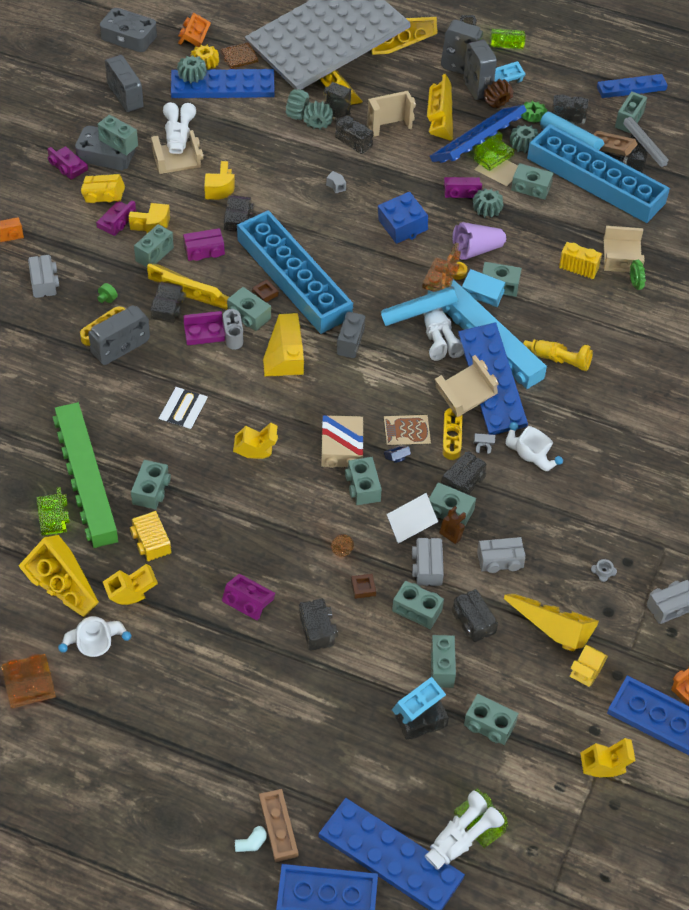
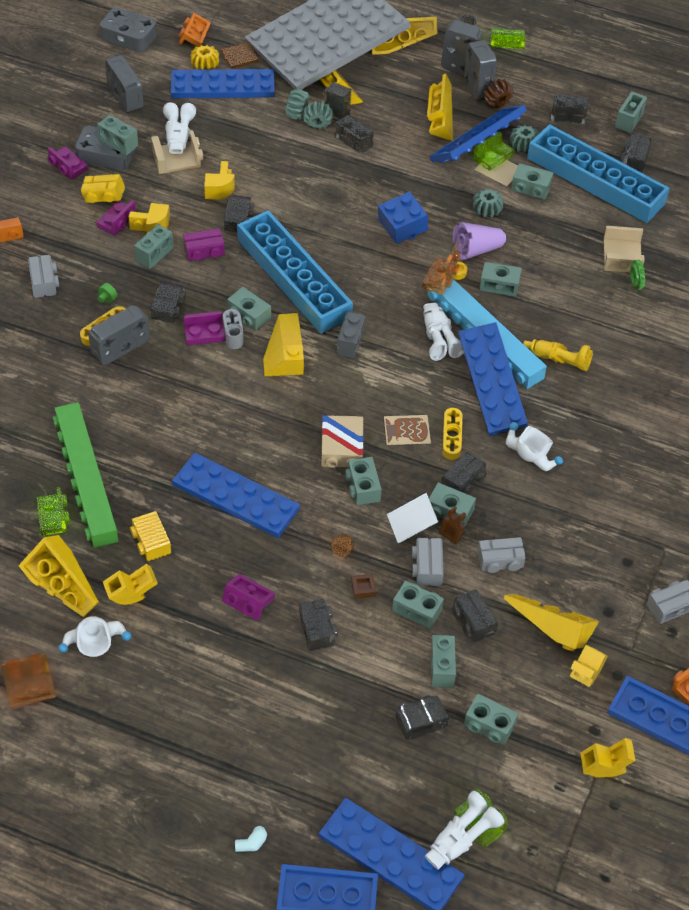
(150, 484): sand green brick -> none
(183, 407): sticker -> none
(191, 69): sand green gear -> none
(193, 289): yellow wedge -> none
(236, 495): none -> blue plate
(254, 443): yellow brick -> none
(265, 291): reddish brown plate -> none
(278, 825): medium nougat plate -> none
(336, 182): light grey piece -> none
(390, 109): tan panel -> none
(397, 453): dark blue plate -> none
(419, 305): medium azure brick -> none
(419, 700): medium azure hinge -> none
(461, 187): magenta bracket -> none
(468, 387): tan panel -> none
(483, 440): light grey tile -> none
(484, 287): medium azure hinge -> none
(510, 72): medium azure hinge -> none
(539, 109): bright green gear -> none
(571, 129): medium azure brick -> none
(580, 260): yellow brick -> none
(604, 565): light grey plate -> none
(616, 144): medium nougat plate -> none
(639, 85): blue plate -> none
(645, 141): light grey axle -> none

